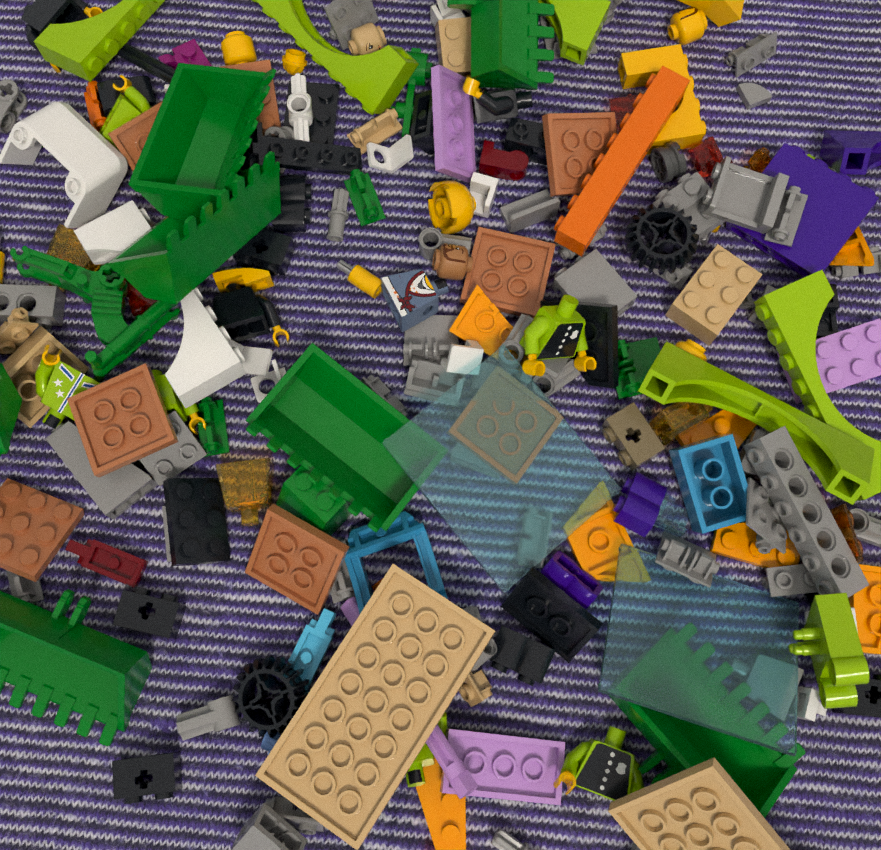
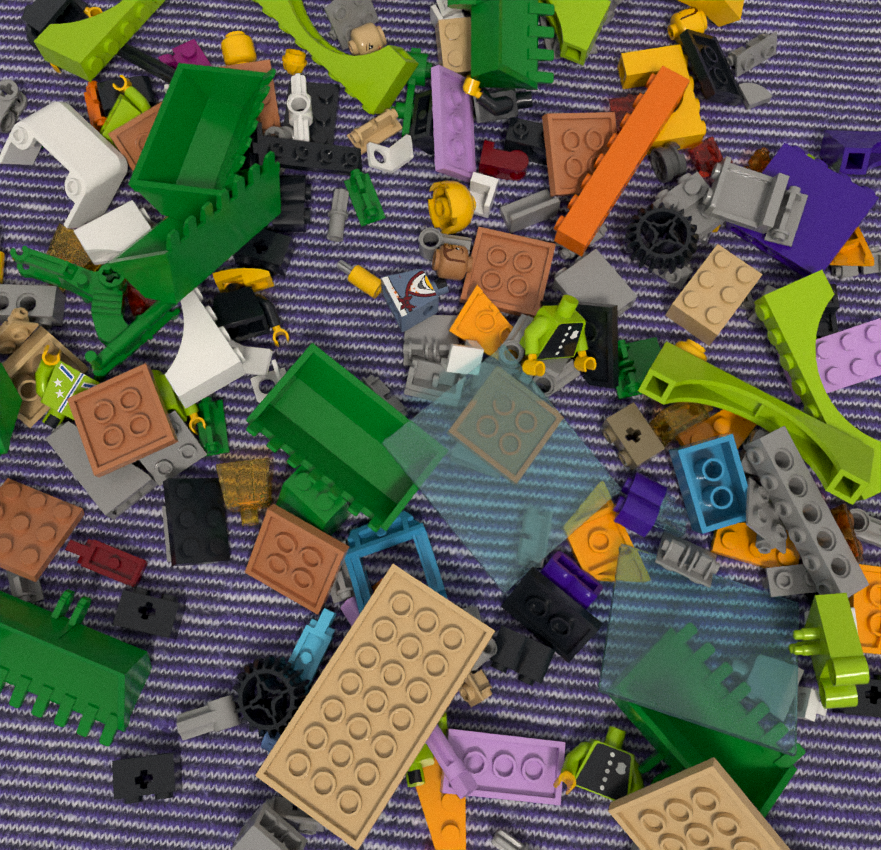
(711, 68): none -> black plate

